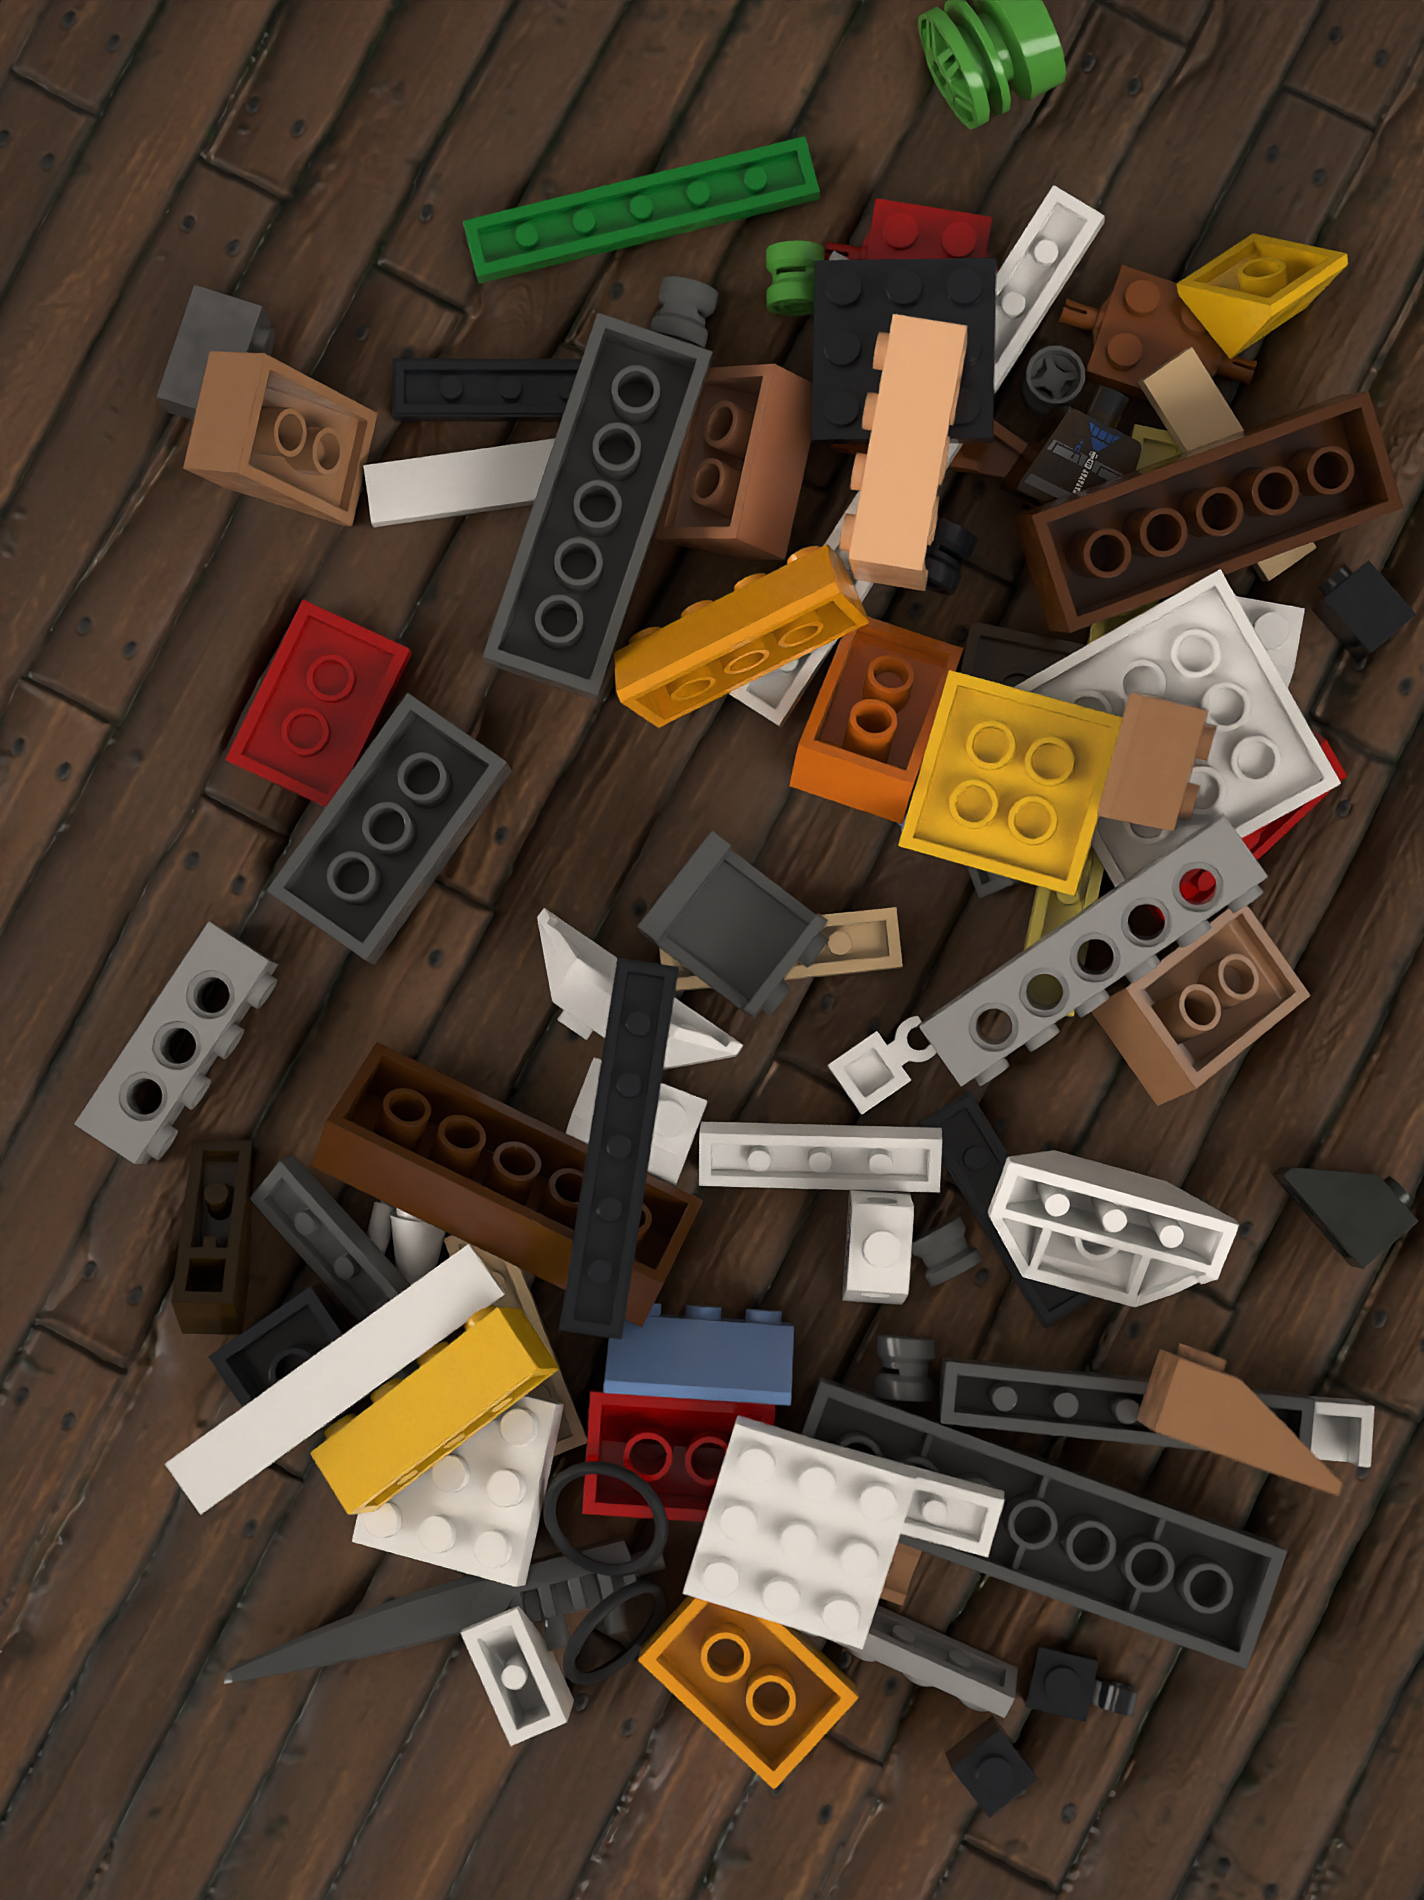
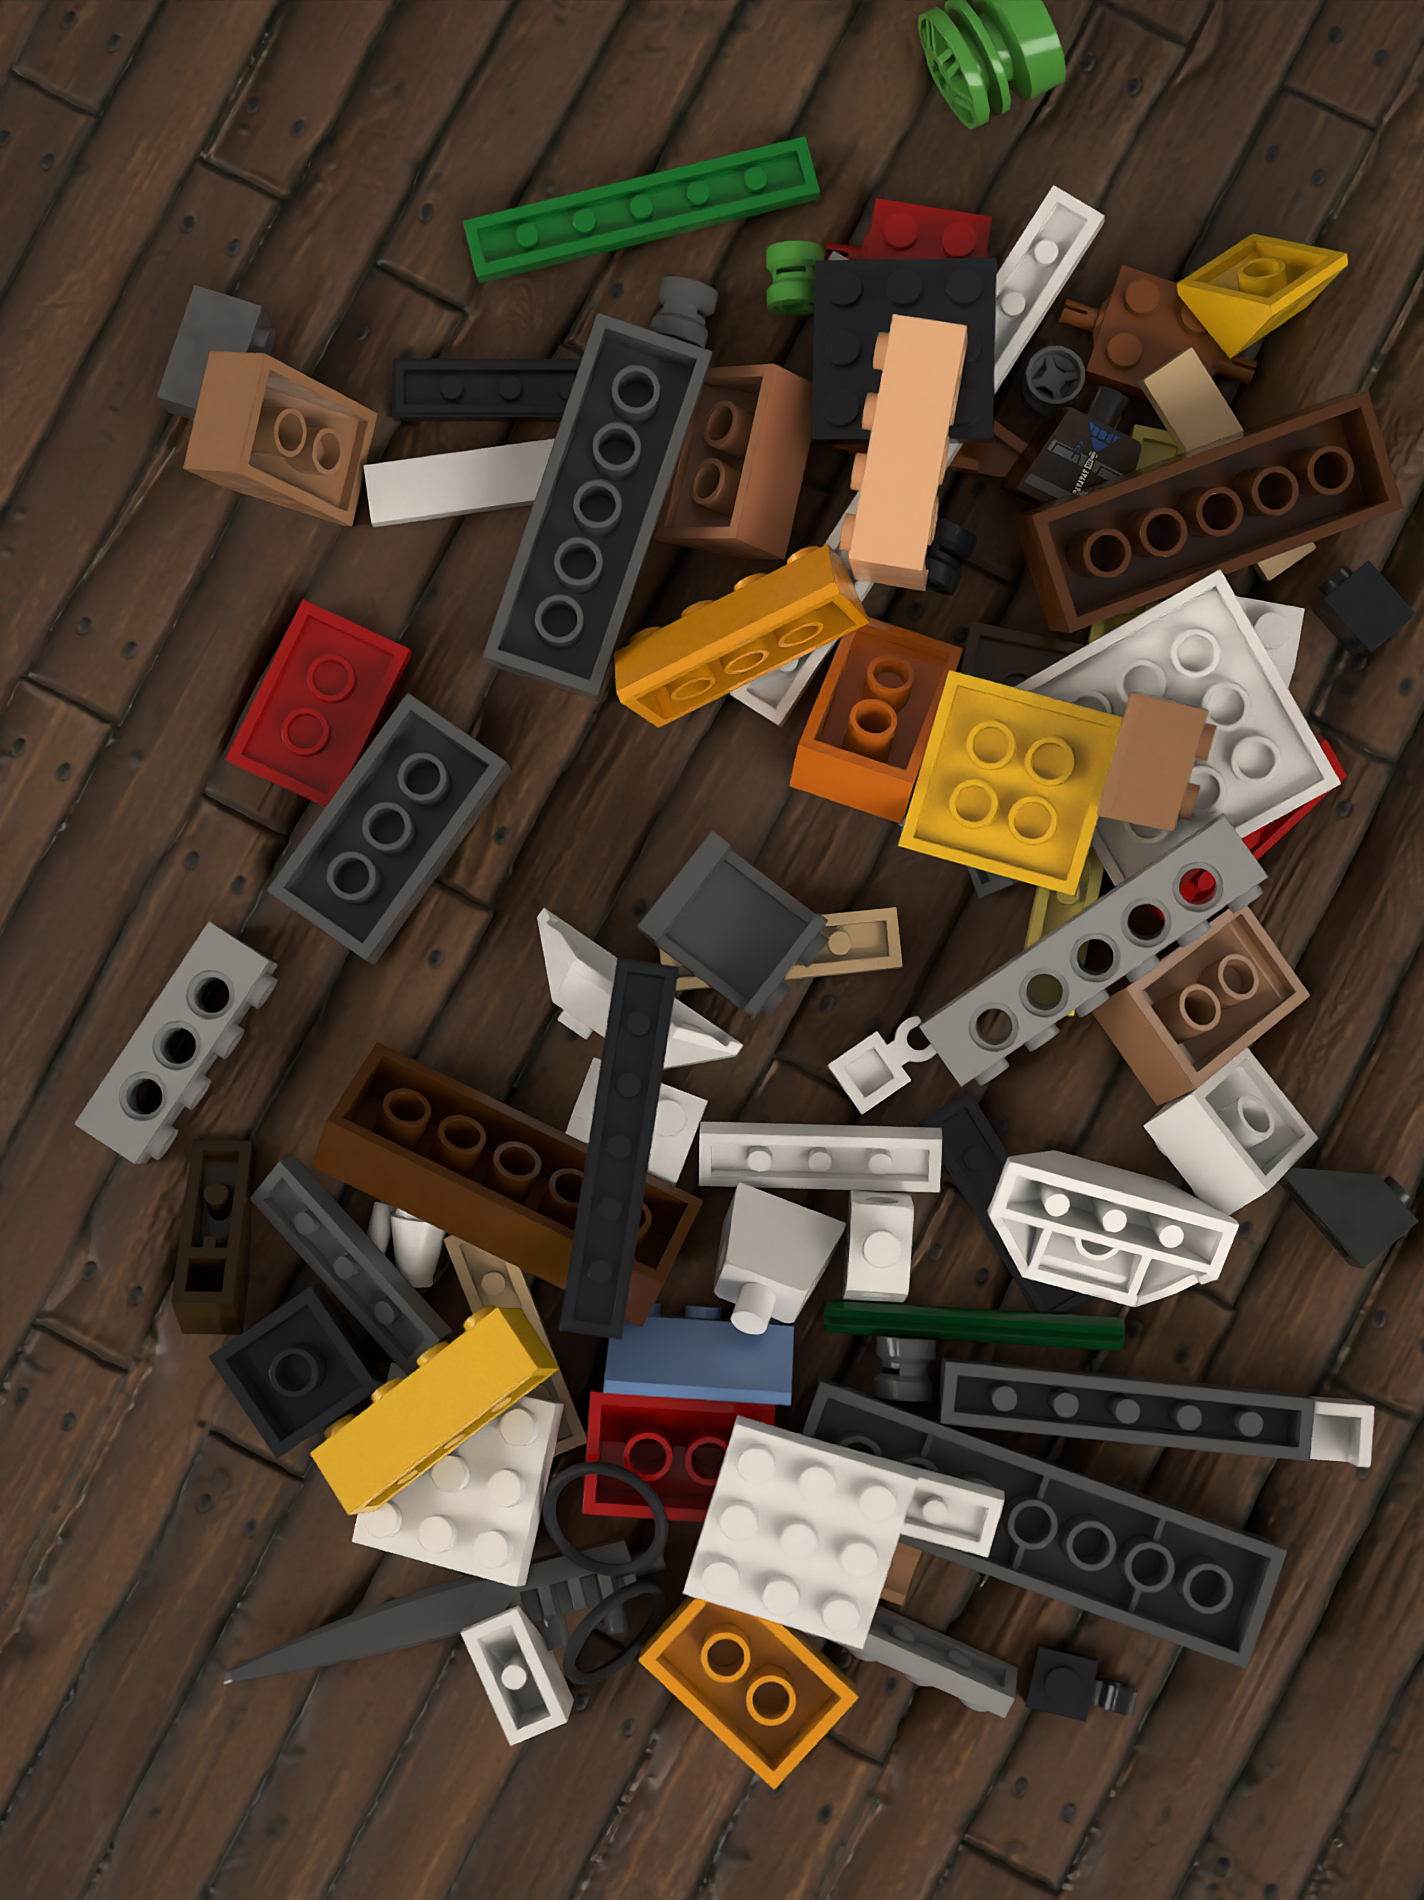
(334, 1378): white tile -> none
(771, 1257): none -> white torso
(945, 1251): dark grey wheel -> none
(974, 1325): none -> dark green axle
(991, 1766): black brick -> none
(1218, 1412): medium nougat slope -> none
(1232, 1134): none -> white slope

